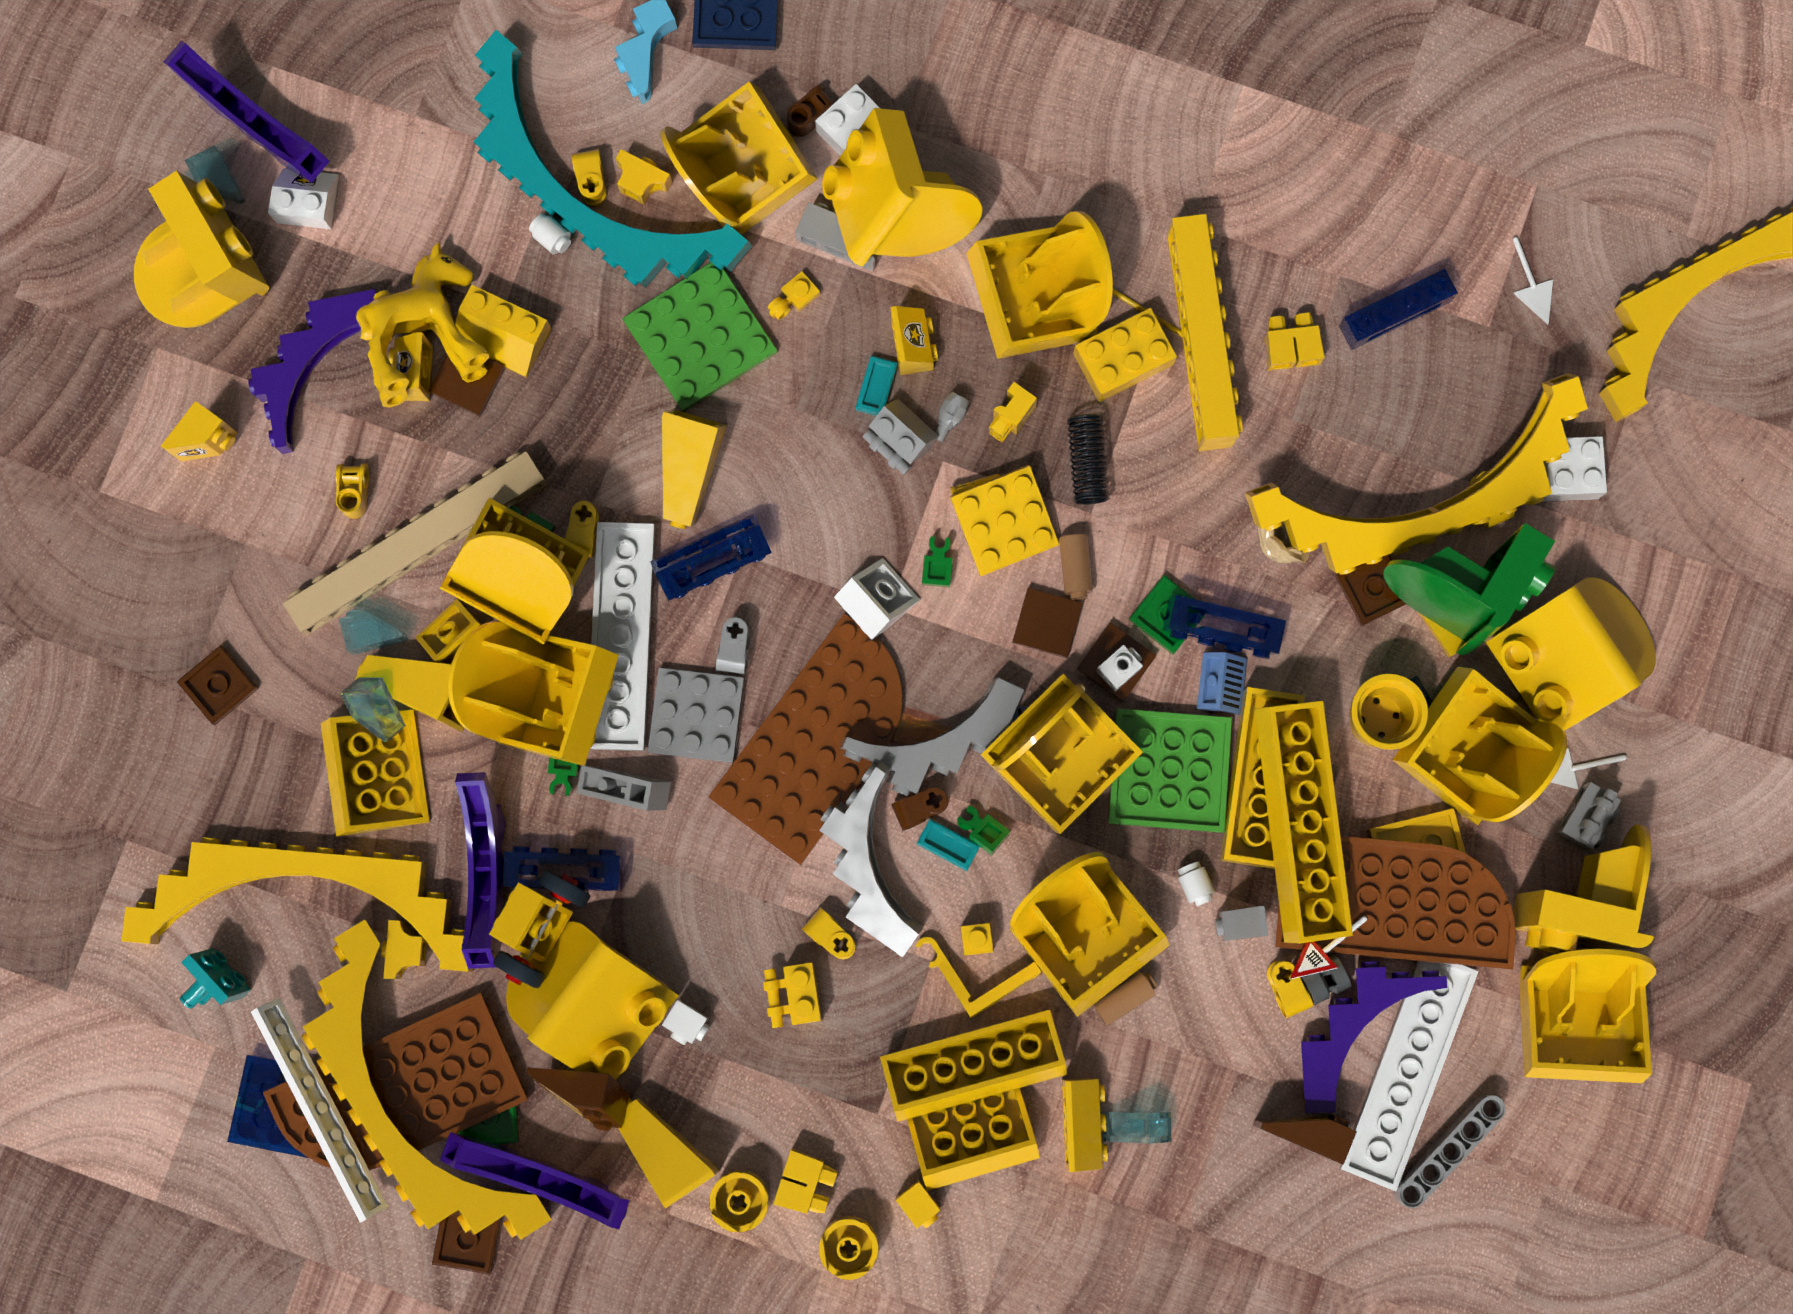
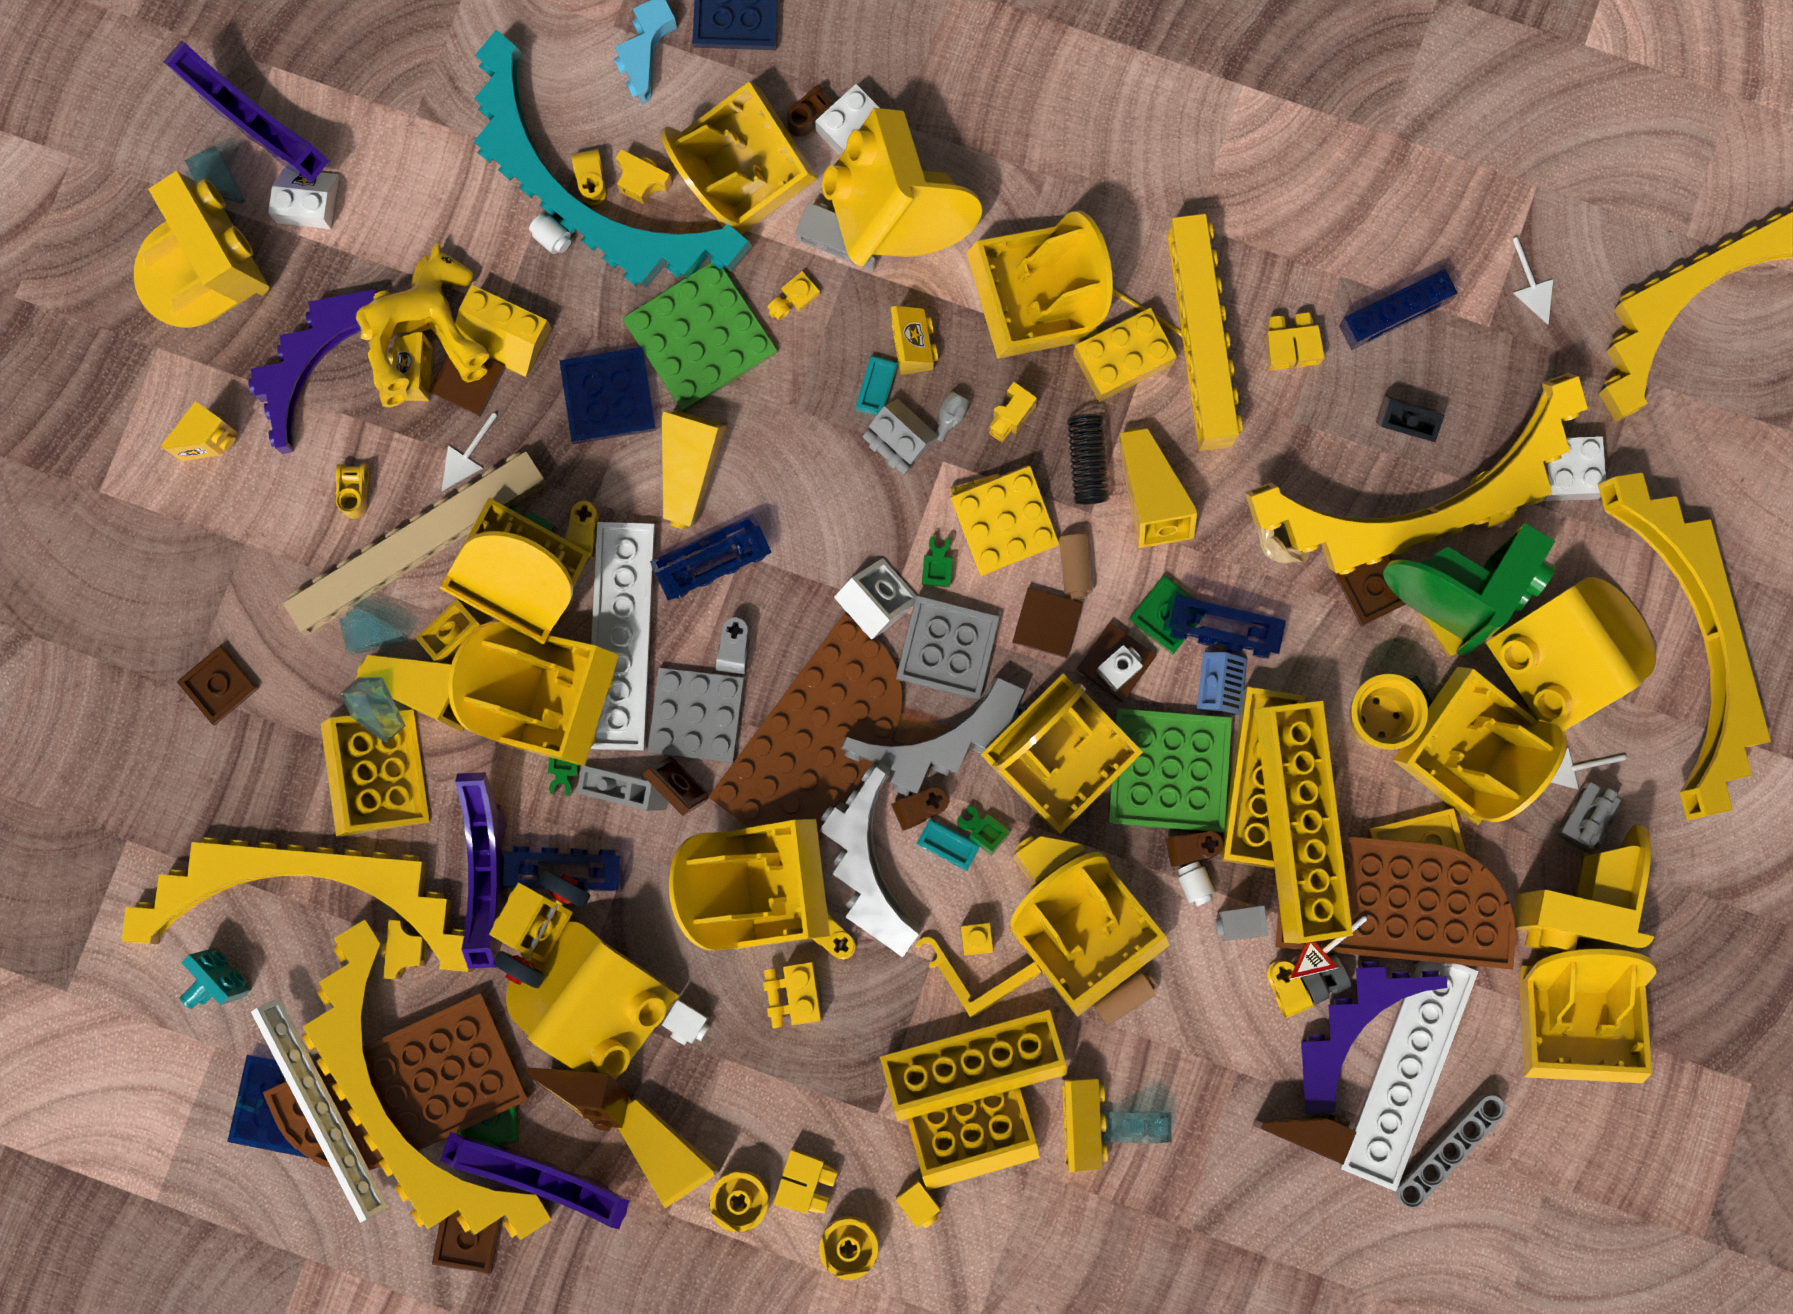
(459, 466): none -> white piece
(607, 395): none -> clear blue plate
(676, 785): none -> reddish brown tile
(750, 886): none -> yellow plate
(947, 648): none -> light grey plate
(1044, 856): none -> yellow slope
(1156, 497): none -> yellow slope
(1188, 849): none -> reddish brown piece
(1410, 418): none -> black brick
(1735, 707): none -> yellow arch

